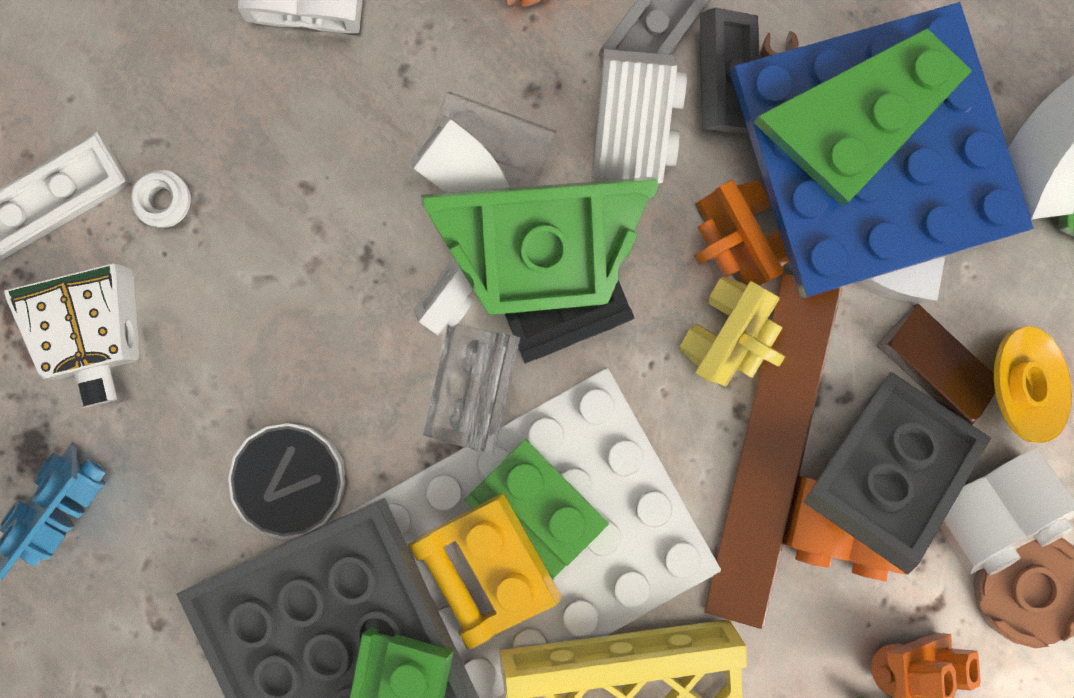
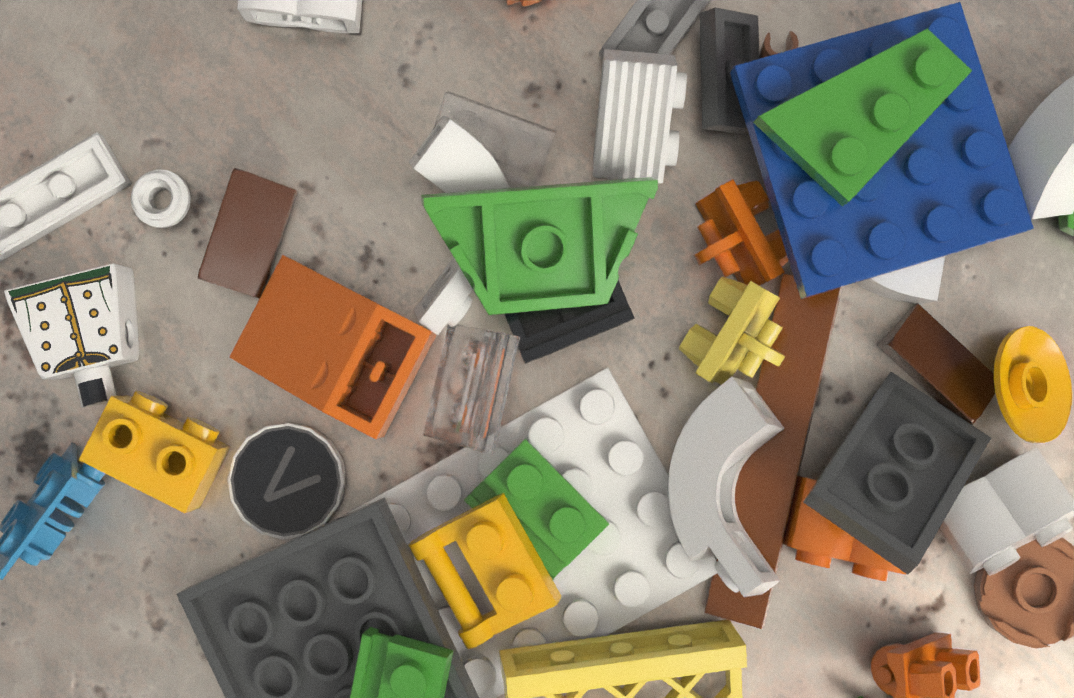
(155, 451): none -> yellow brick
(247, 233): none -> reddish brown slope
(332, 347): none -> orange slope
(704, 480): none -> white arch

